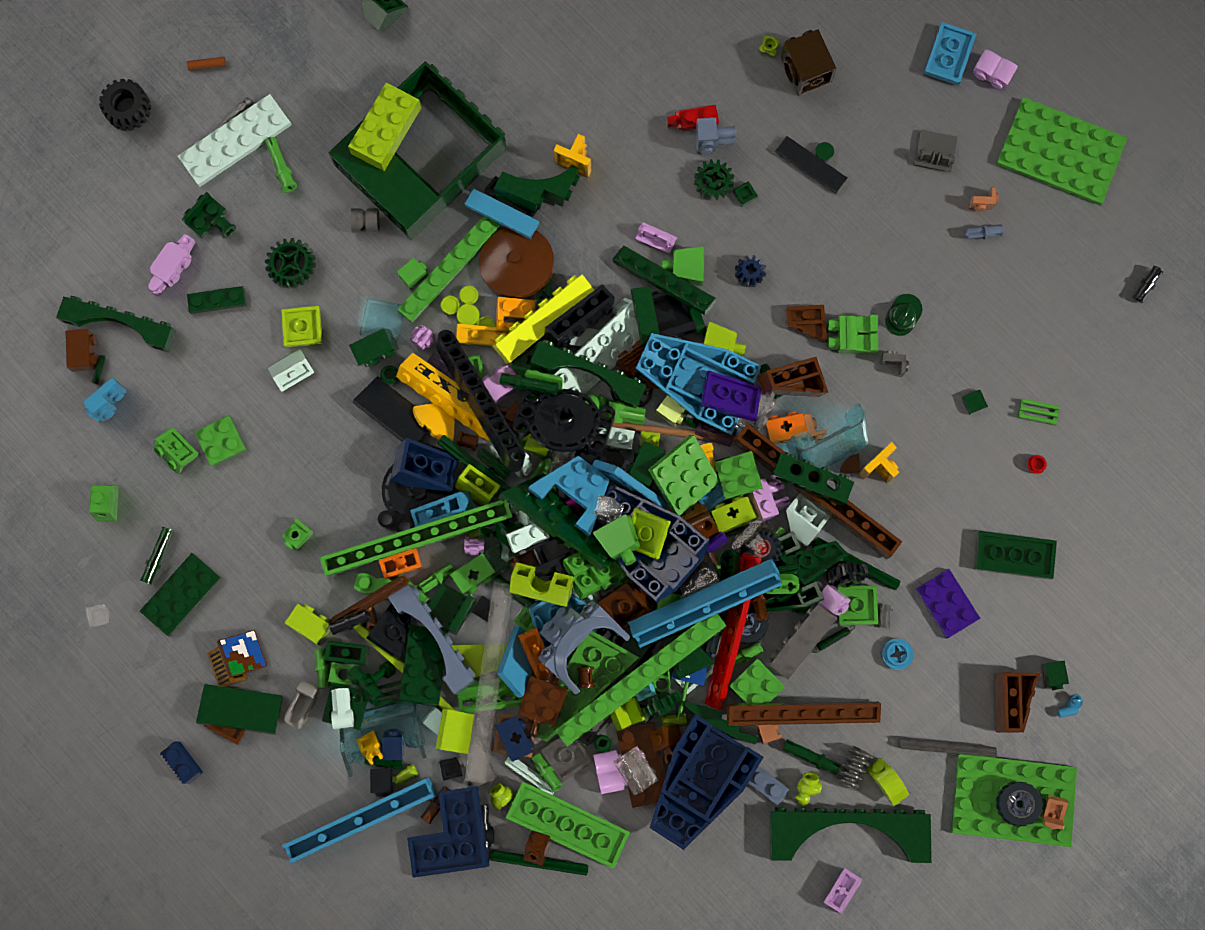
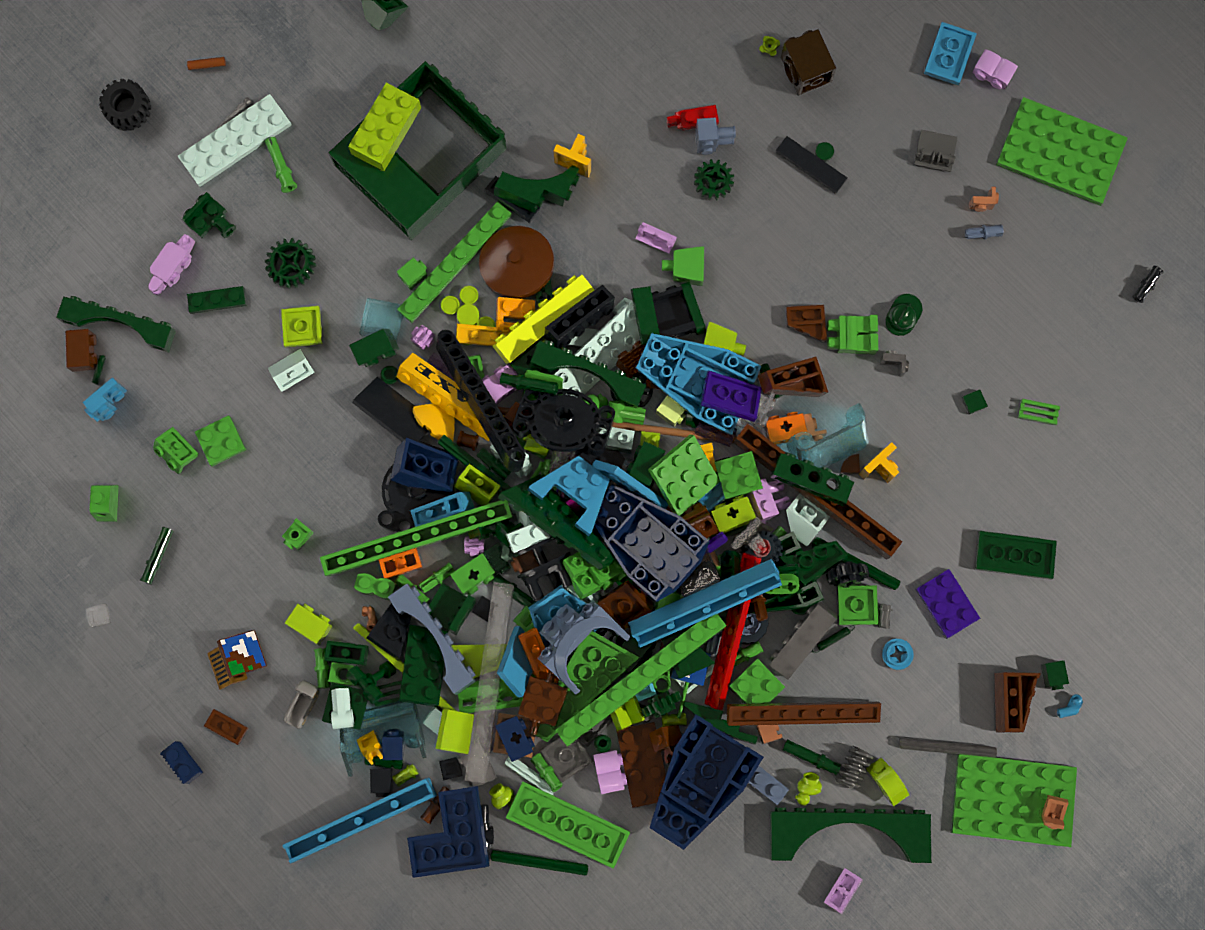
(180, 594): dark green plate -> none
(239, 709): dark green tile -> none
(349, 622): black pin -> none
(365, 220): flat silver wheel -> none
(373, 598): reddish brown axle -> none
(502, 213): dark azure tile -> none
(527, 584): lime arch -> none
(537, 848): reddish brown brick -> none
(585, 676): reddish brown bush -> none
(608, 509): clear brick -> none
(619, 539): bright green torso -> none
(636, 770): clear brick -> none
(650, 532): lime tile -> none
(664, 280): dark green plate -> none
(743, 267): dark blue gear -> none
(745, 194): dark green tile -> none
(834, 600): lavender brick -> none
(1029, 799): black wheel -> none
(1036, 464): red plate -> none

